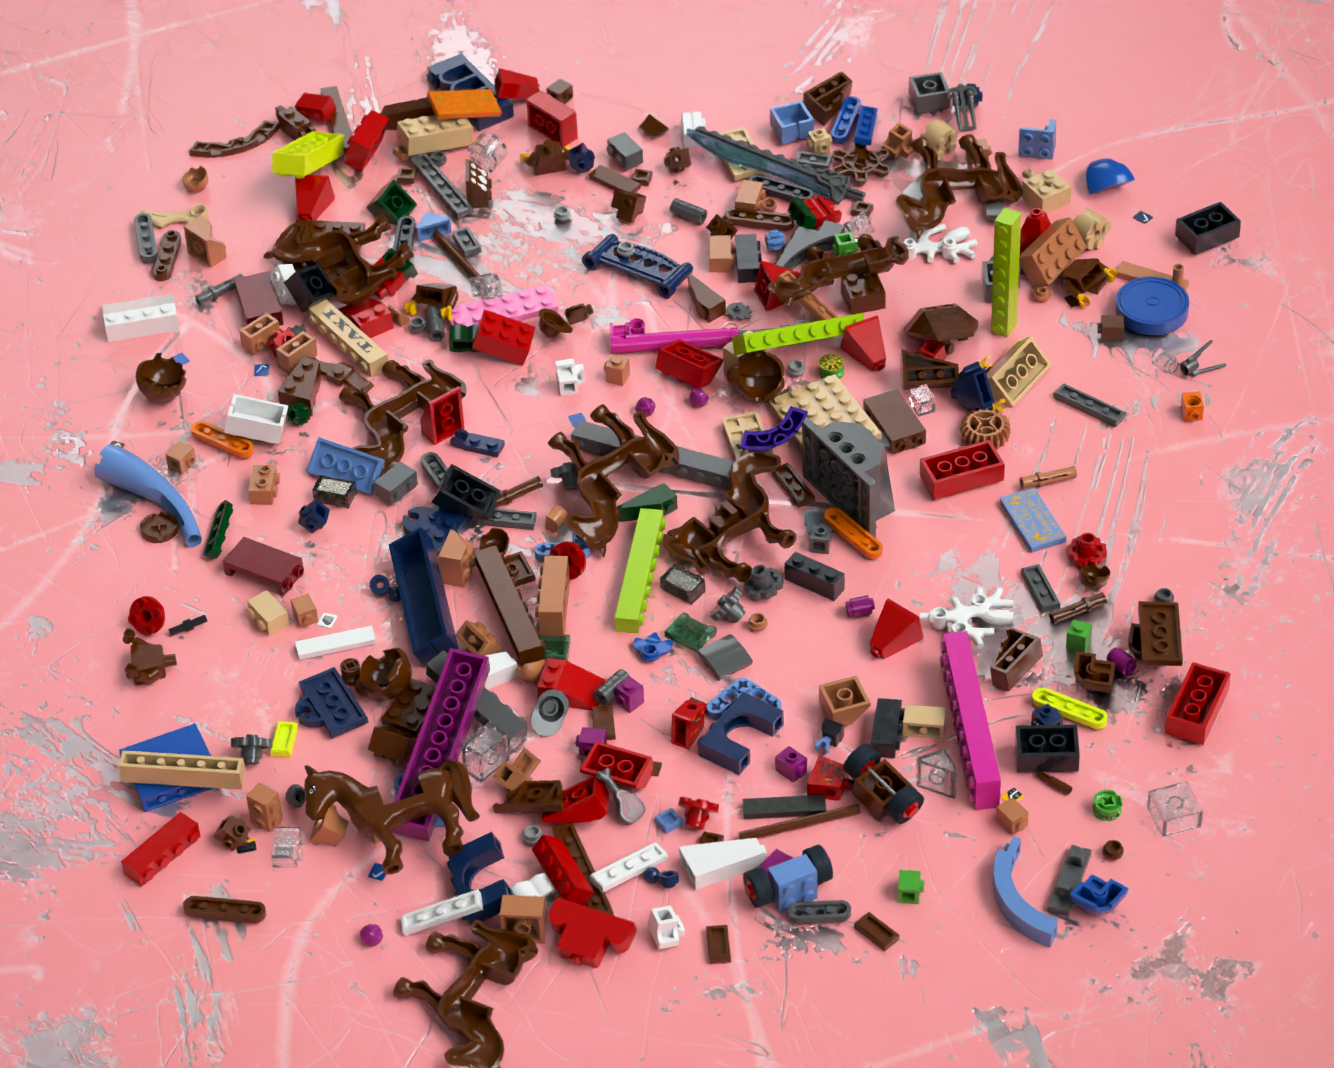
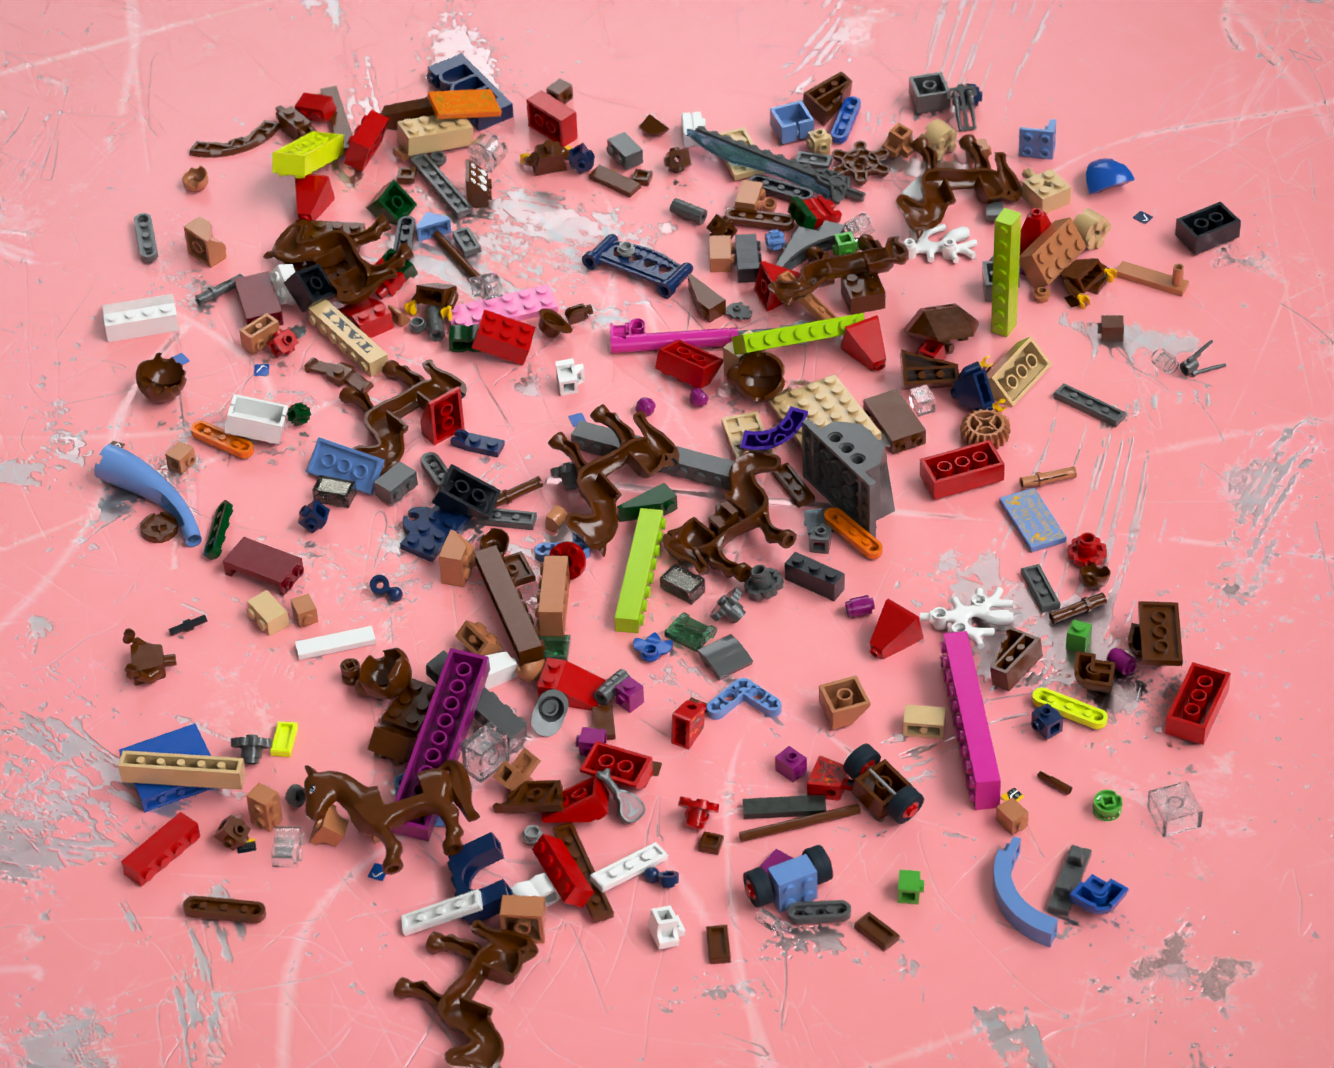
(146, 615): red plate -> none
(162, 219): tan piece -> none
(167, 255): reddish brown plate -> none
(263, 484): nougat brick -> none
(295, 349): nougat brick -> none
(302, 384): reddish brown wedge -> none
(327, 620): white sticker -> none
(329, 704): dark blue plate -> none
(371, 935): magenta piece -> none
(422, 595): dark blue piece -> none
(515, 85): red slope -> none
(562, 213): light grey plate -> none
(589, 932): red brick -> none
(617, 370): nougat brick -> none
(628, 204): reddish brown brick -> none
(668, 820): medium blue tile -> none
(720, 860): white slope -> none
(743, 712): dark blue arch -> none
(757, 622): nougat plate -> none
(796, 368): light grey plate -> none
(831, 366): bright green wheel -> none
(832, 735): black piece -> none
(861, 206): reddish brown tile -> none
(865, 125): blue plate -> none
(887, 727): black brick -> none
(937, 773): clear slope -> none
(1047, 748): black brick -> none
(1113, 850): reddish brown plate -> none
(1152, 305): blue brick -> none
(1164, 595): dark grey plate -> none
(1192, 406): orange brick -> none

